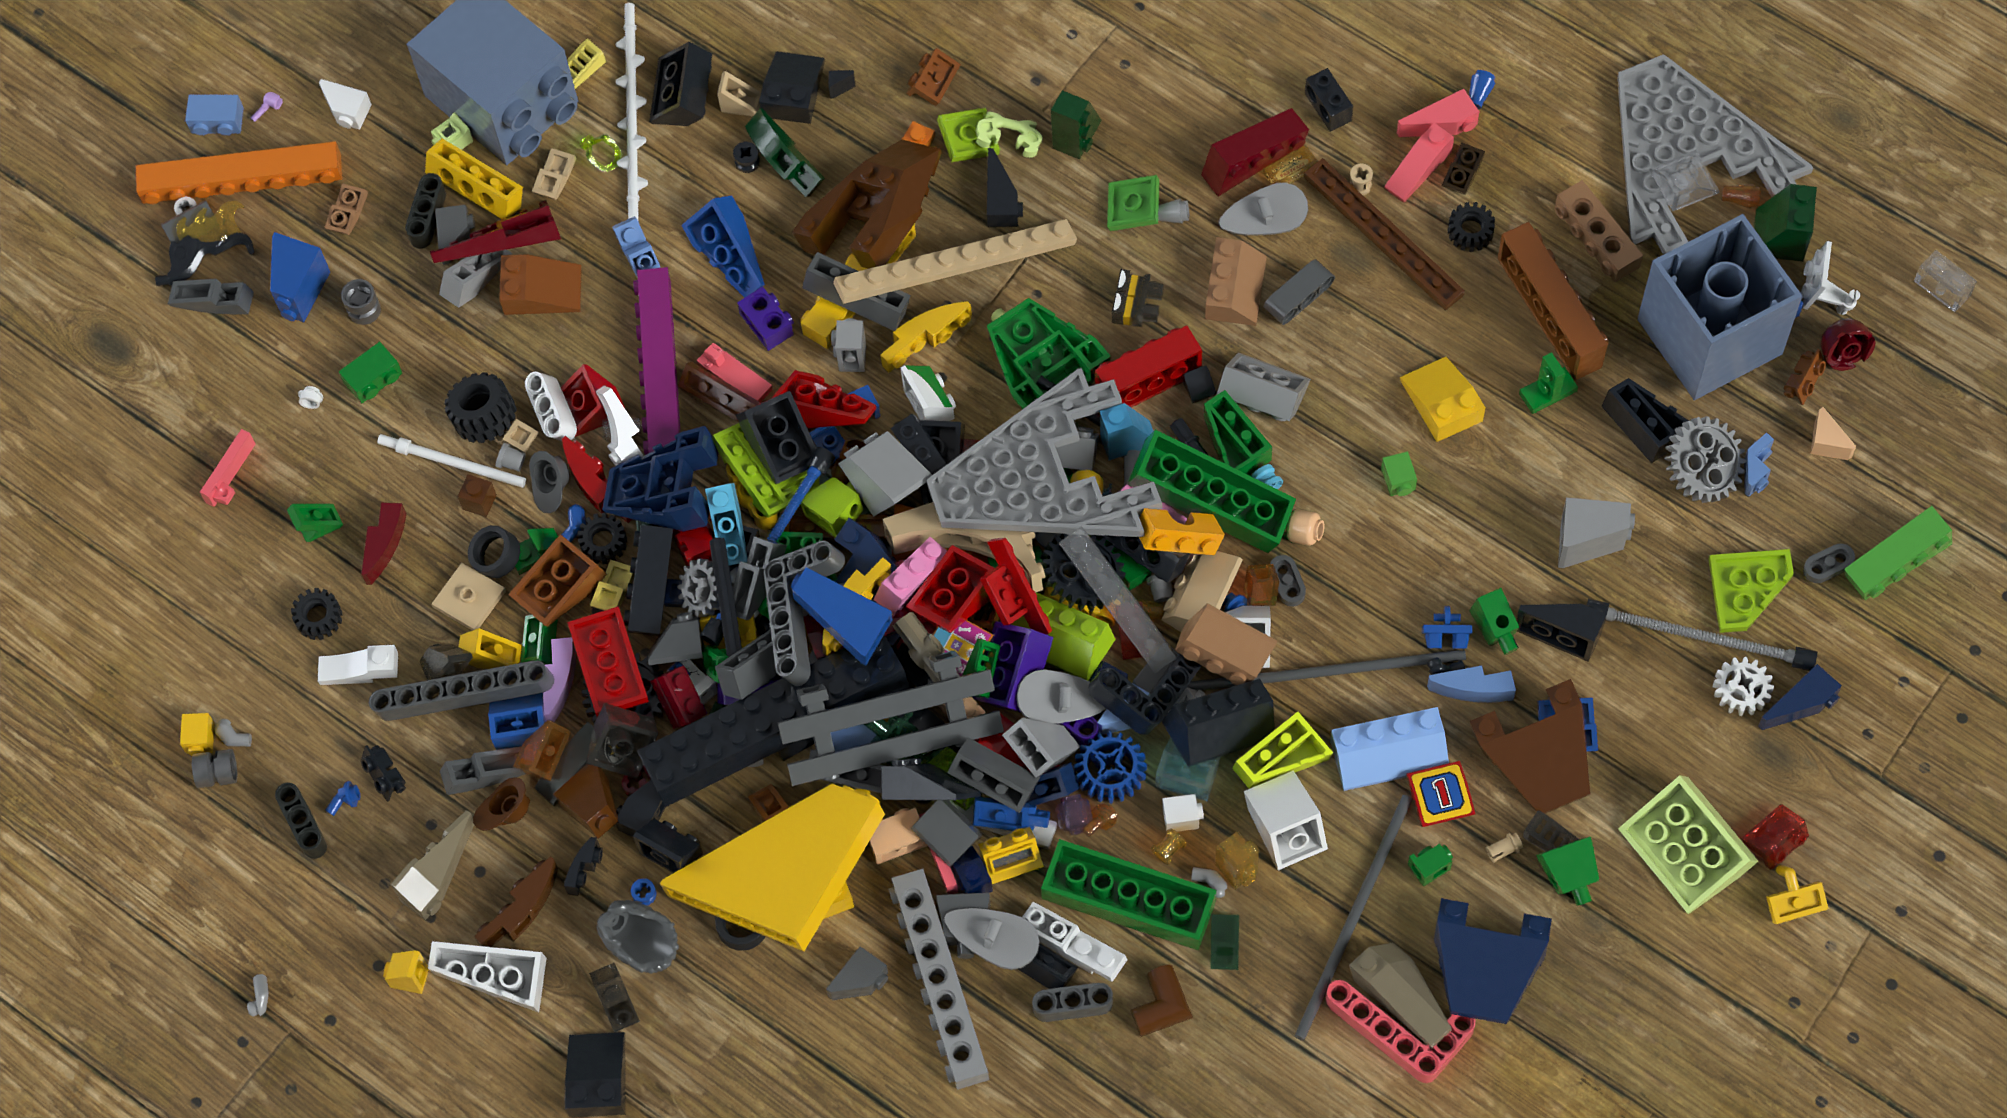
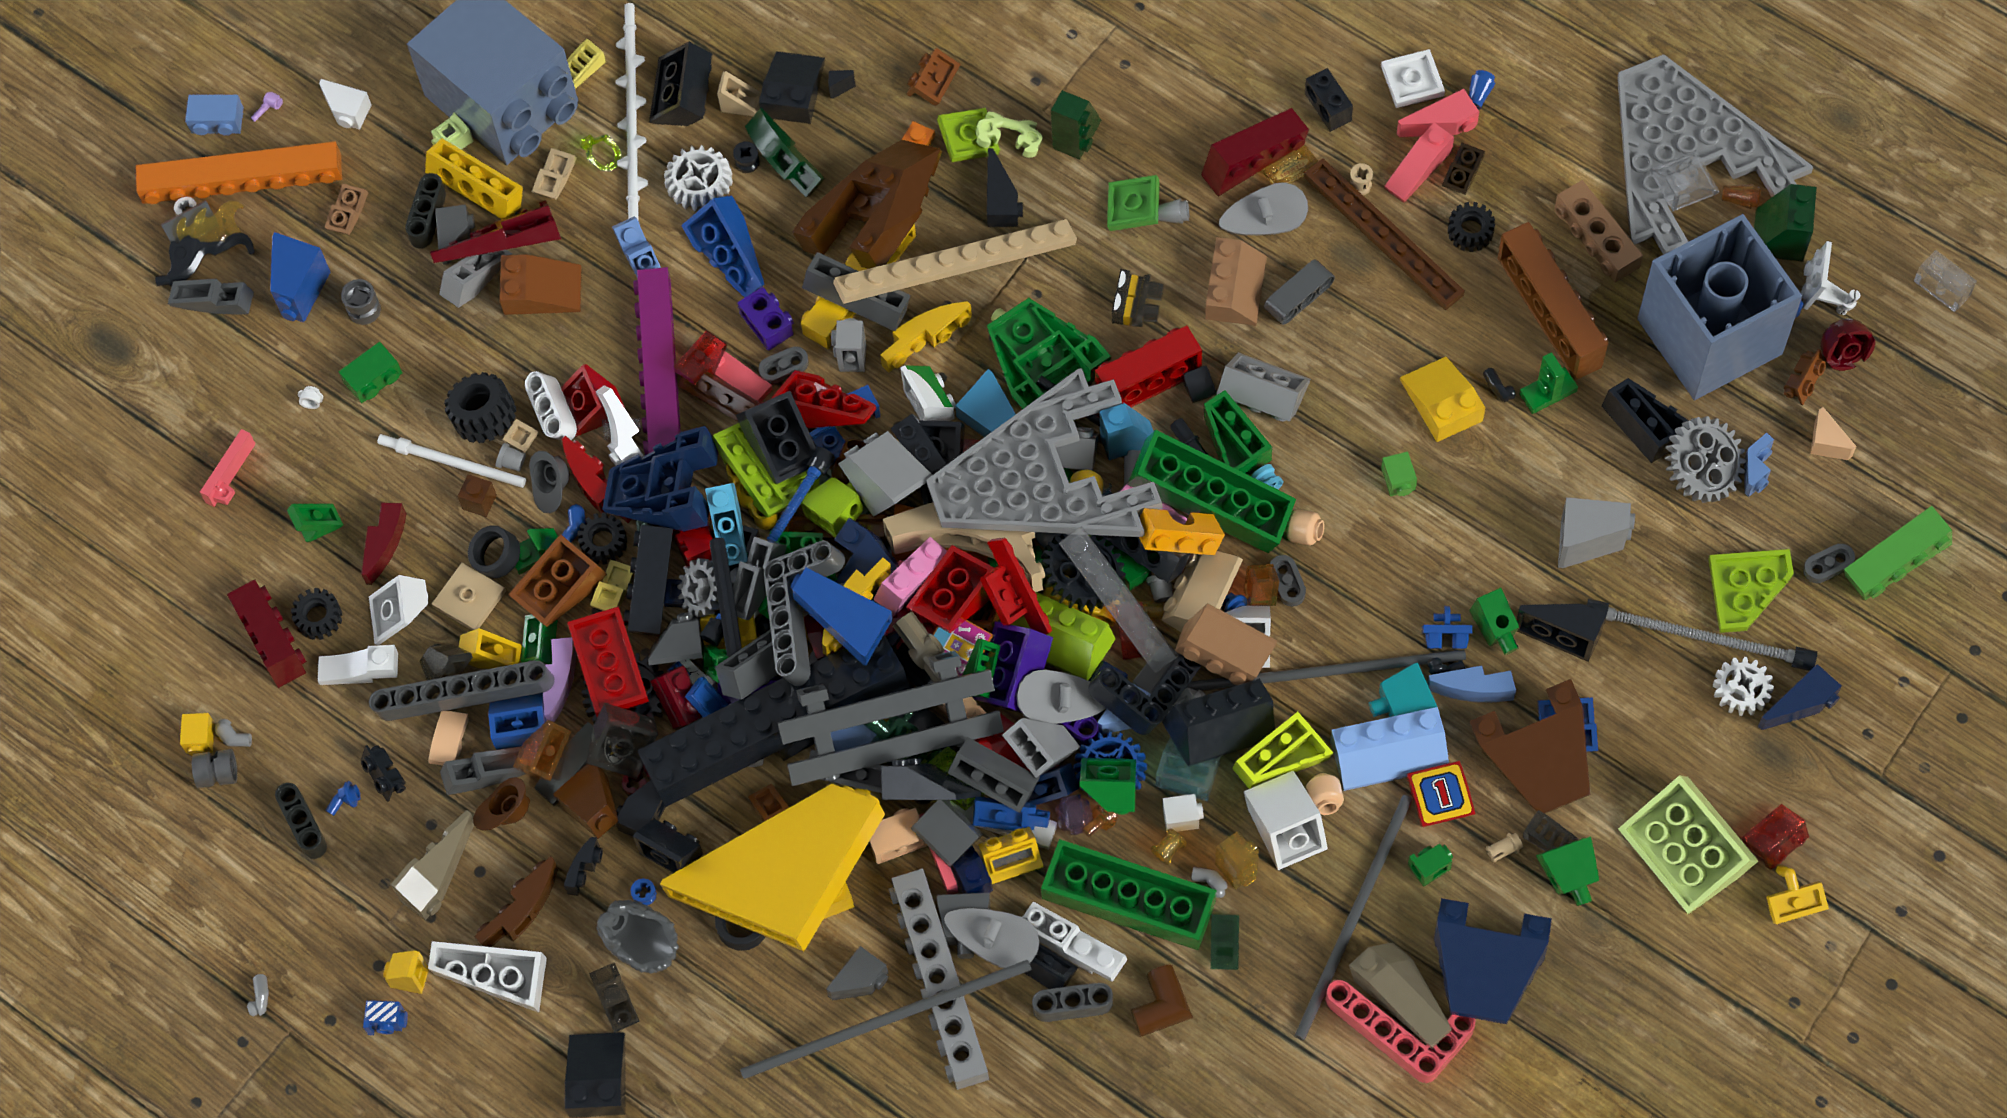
(266, 632): none -> dark red wedge
(384, 1017): none -> blue brick
(396, 606): none -> white slope
(447, 737): none -> light nougat slope
(691, 189): none -> white gear
(701, 357): none -> clear red slope
(705, 697): none -> blue tile
(782, 364): none -> dark grey plate
(885, 1019): none -> dark grey piece
(984, 405): none -> dark azure slope
(1110, 783): none -> green slope
(1326, 793): none -> light nougat head
(1403, 694): none -> teal torso
(1412, 78): none -> white plate
(1495, 384): none -> black arm

